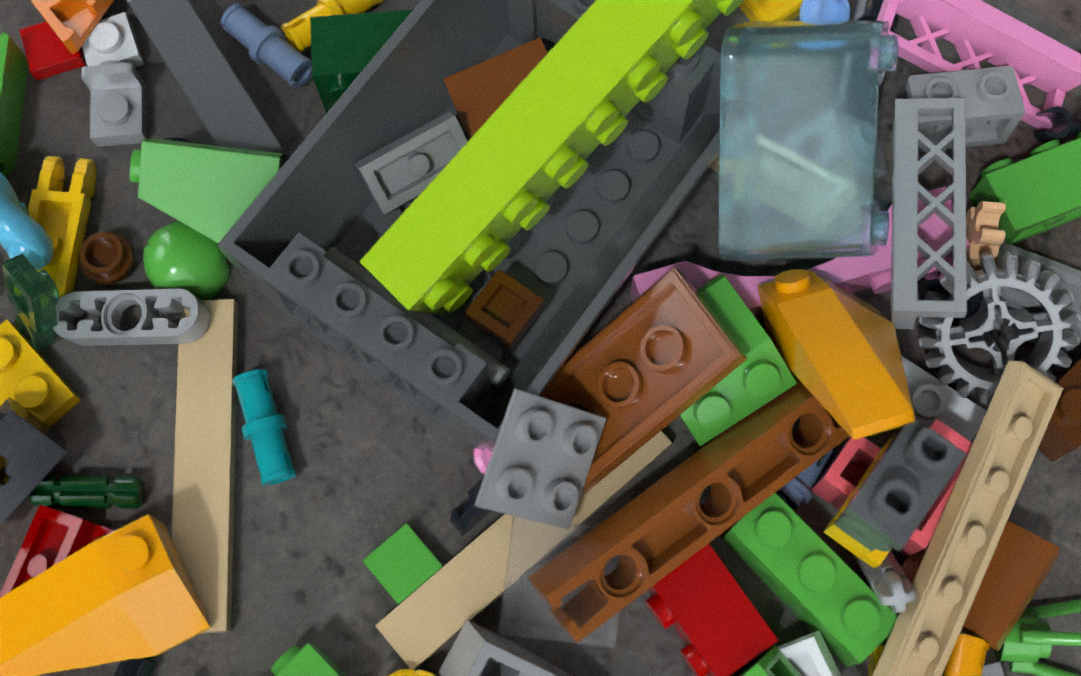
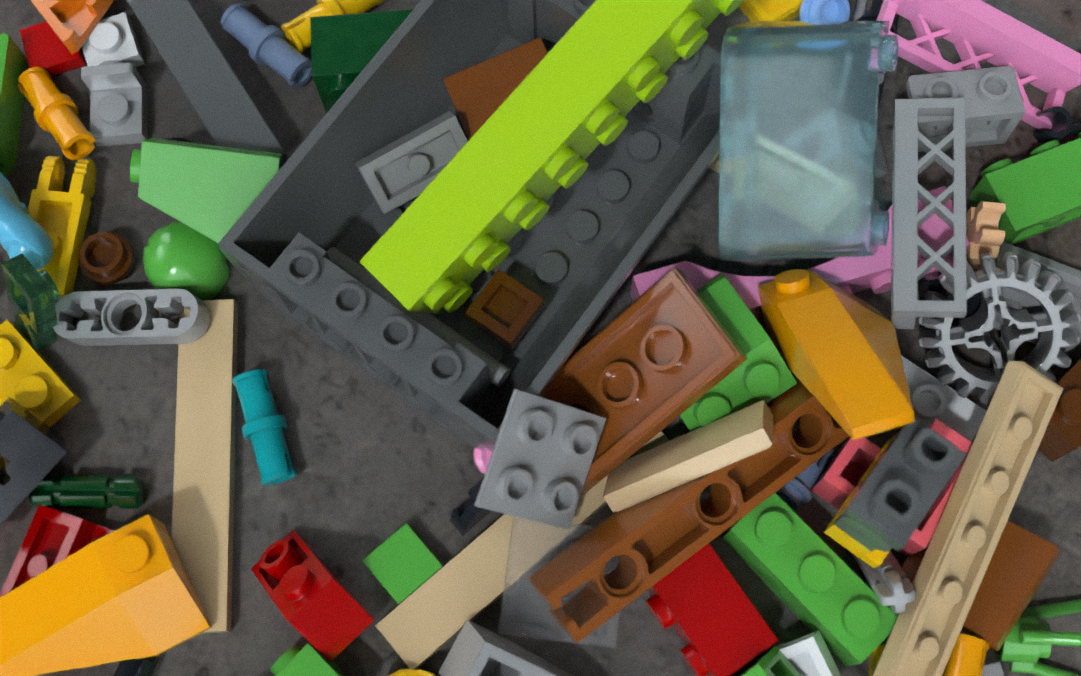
(56, 113): none -> light orange pin
(311, 595): none -> red slope
(690, 456): none -> tan tile

